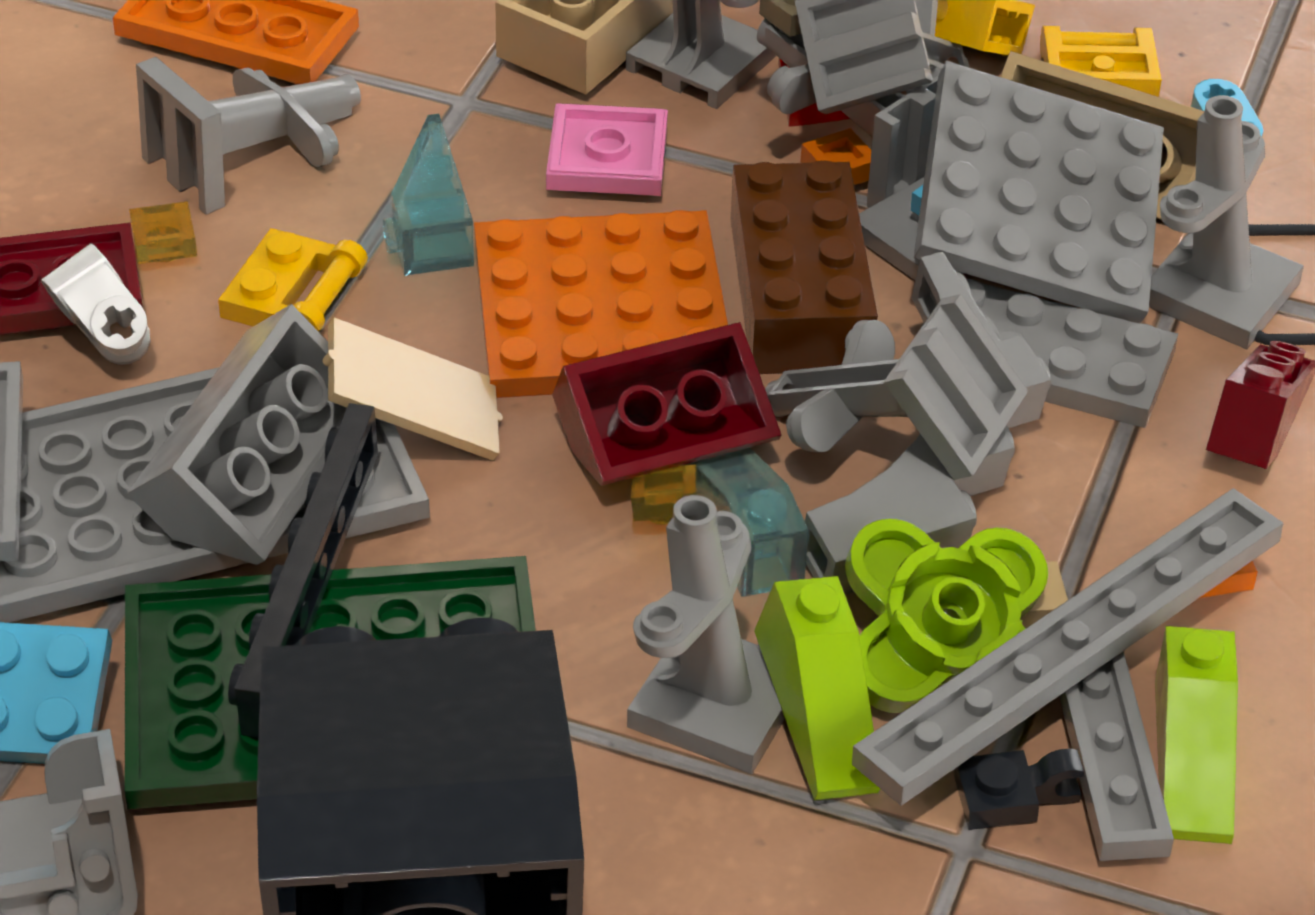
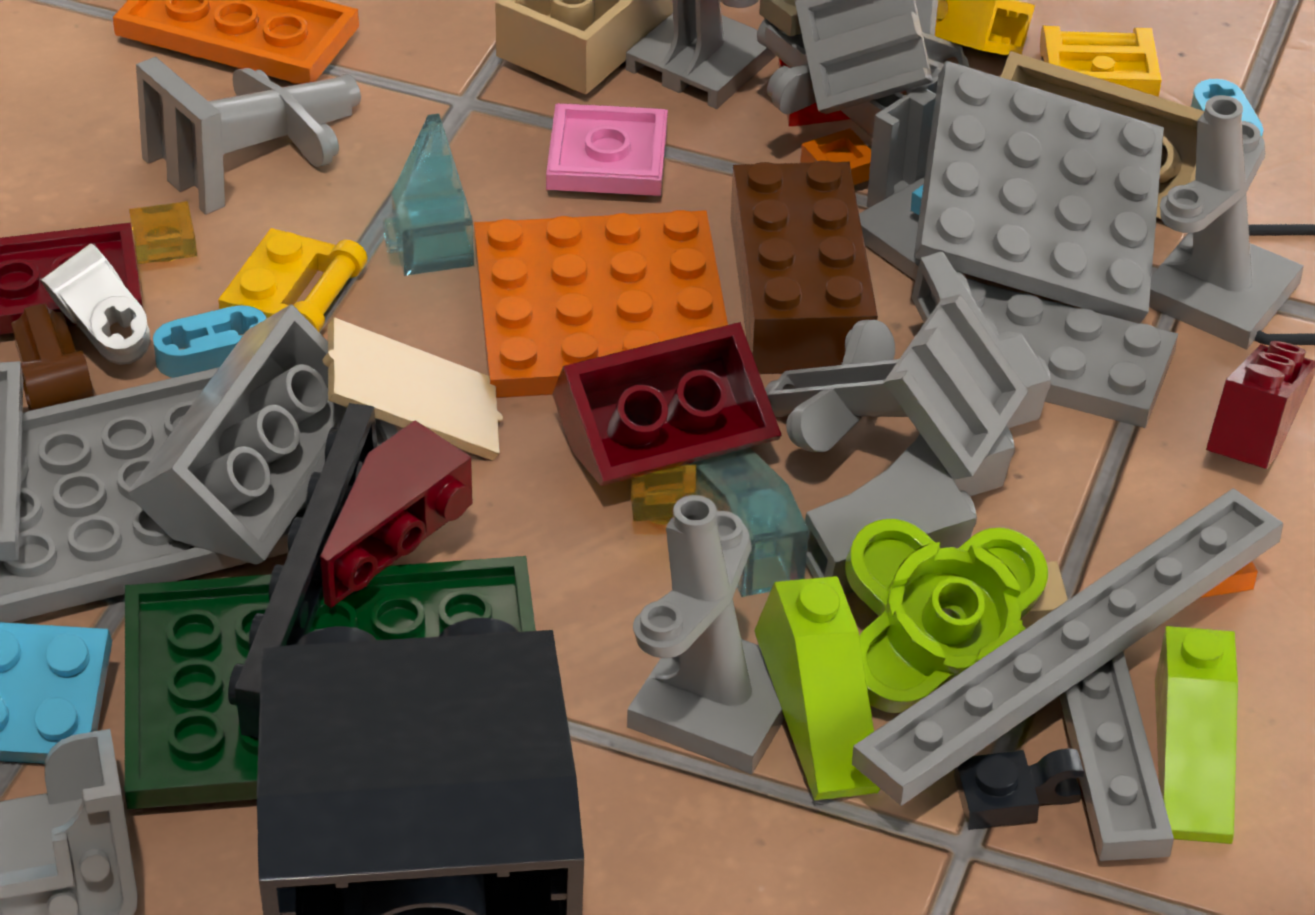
(48, 359): none -> reddish brown piece
(206, 339): none -> medium azure beam
(397, 501): none -> dark red slope

